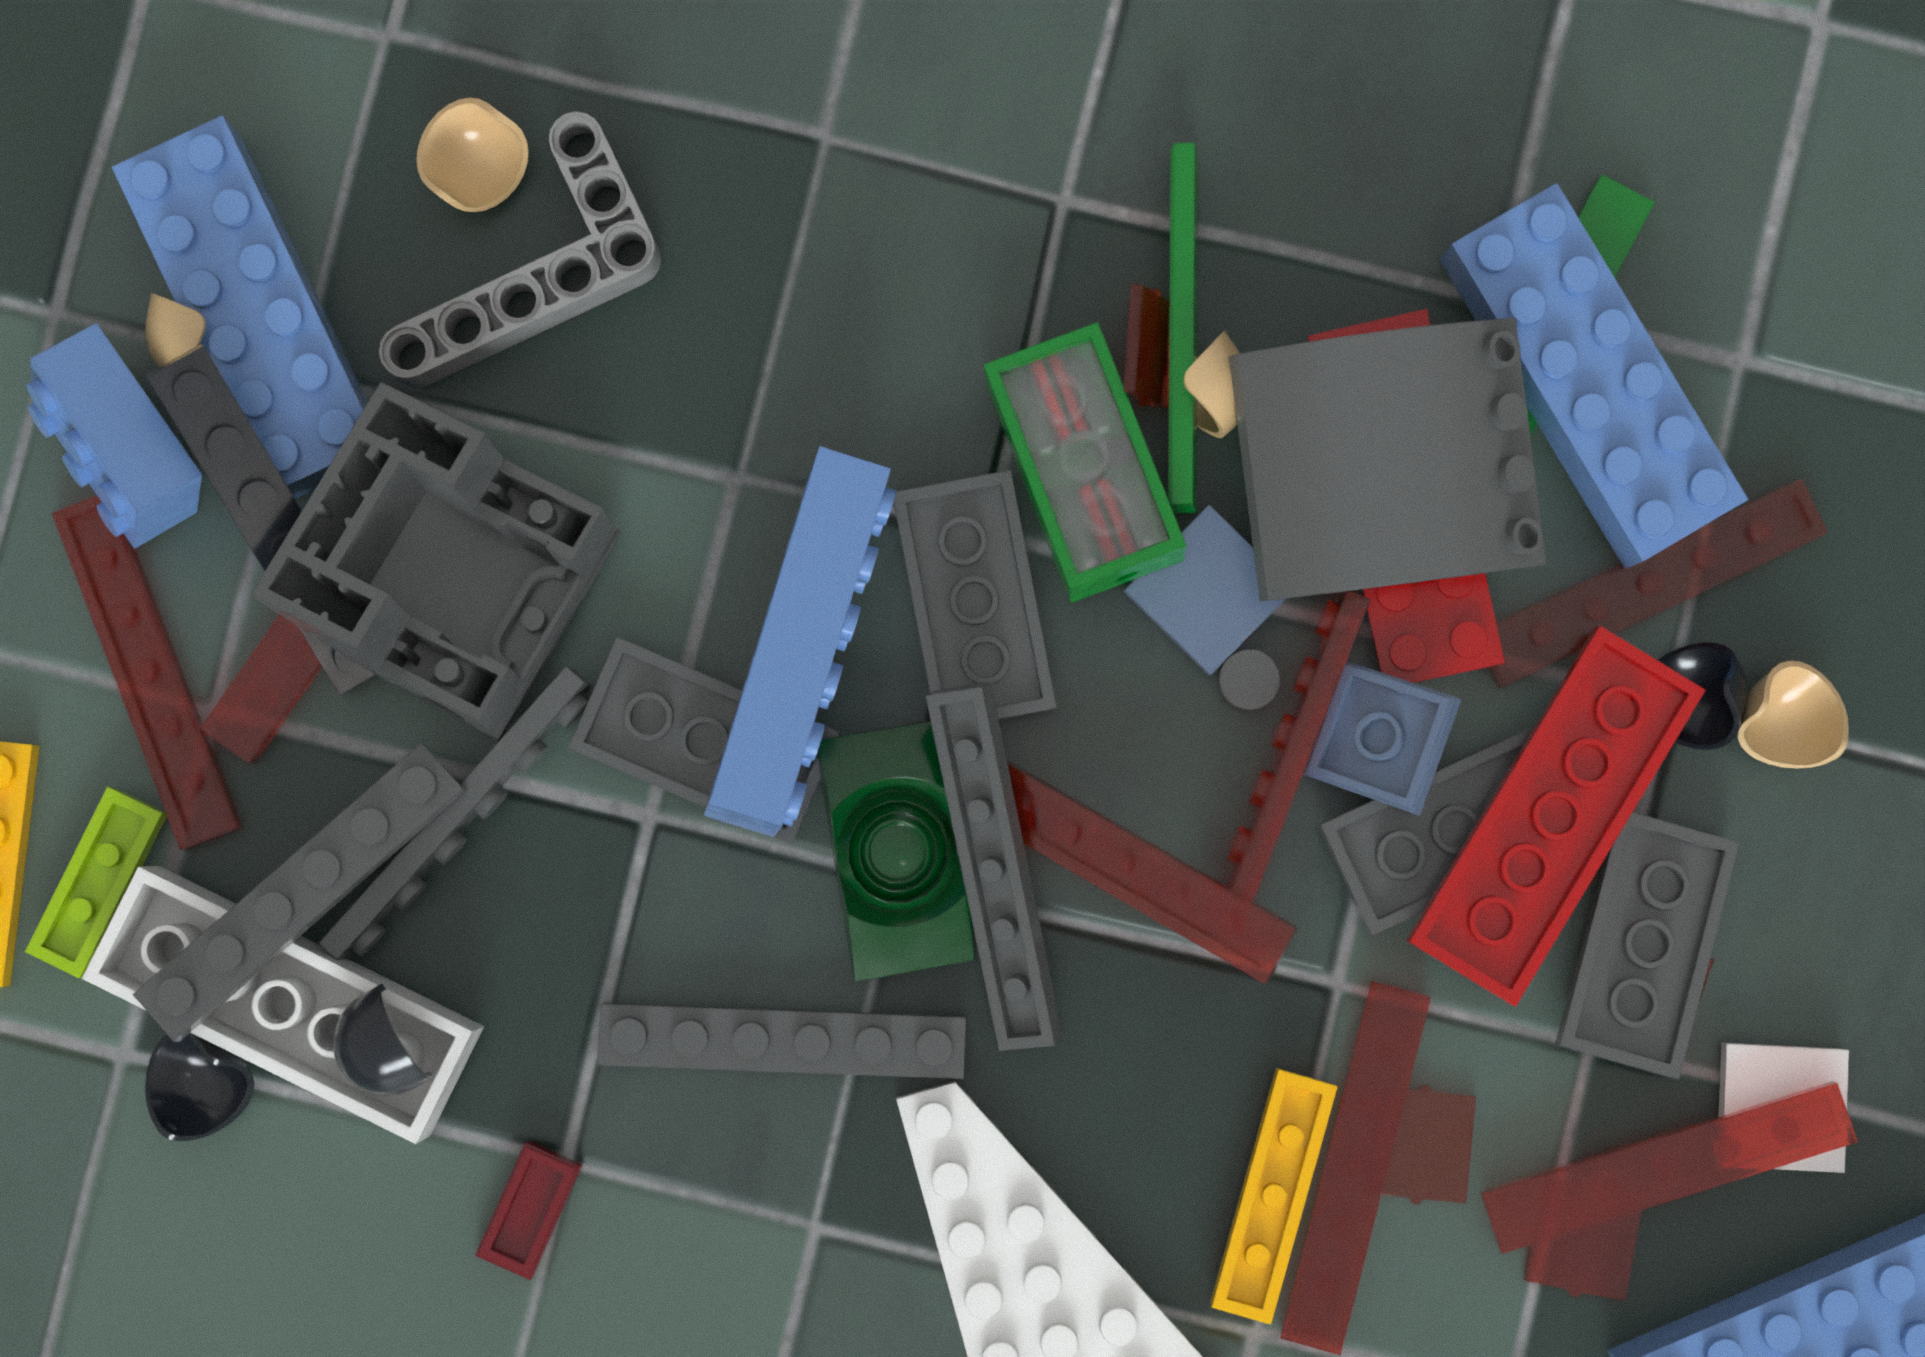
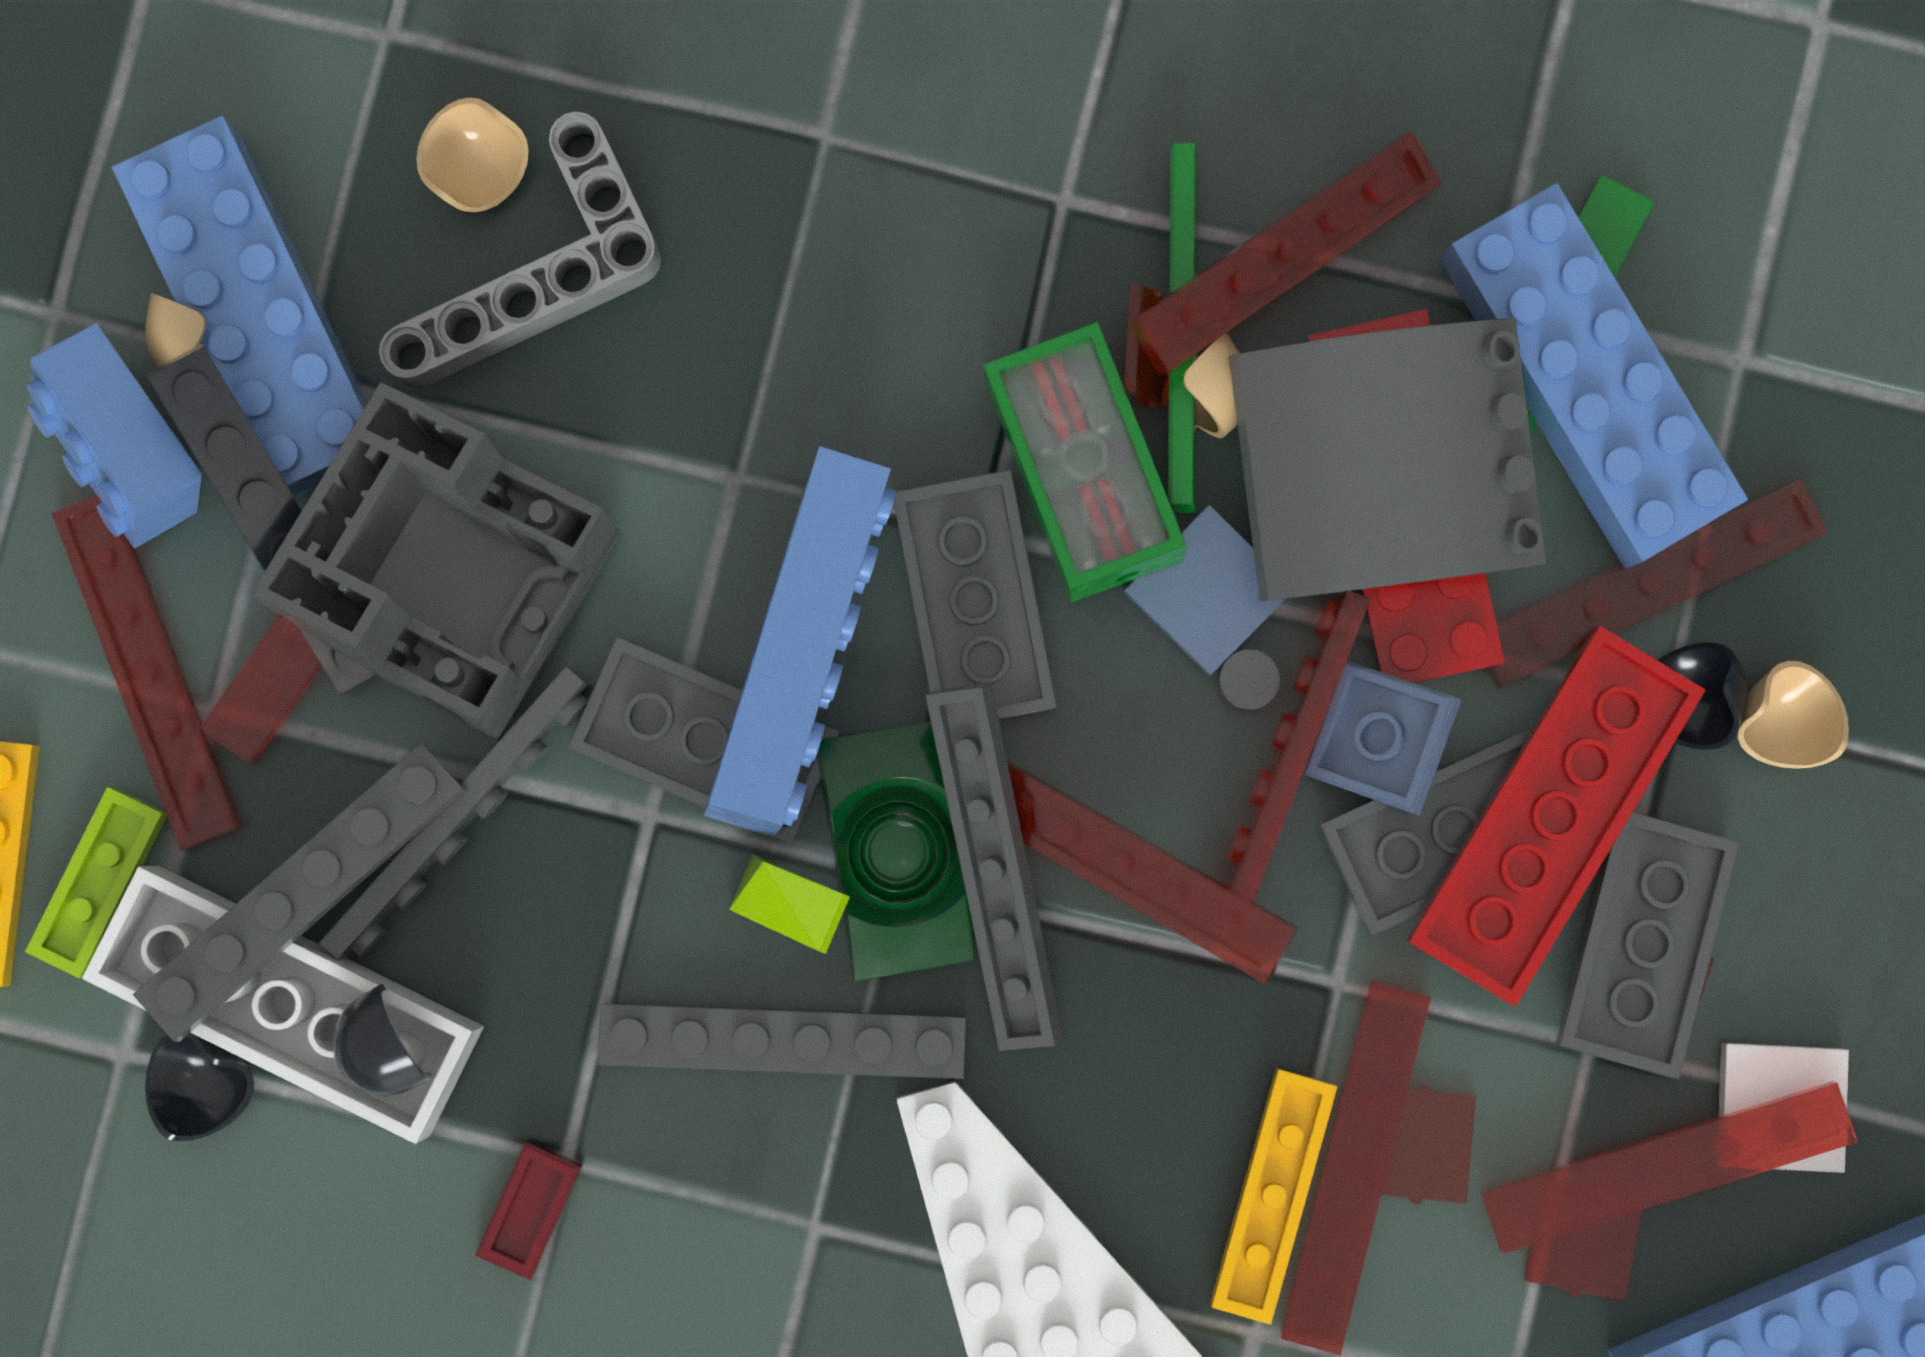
(789, 903): none -> lime slope
(1284, 253): none -> clear red plate

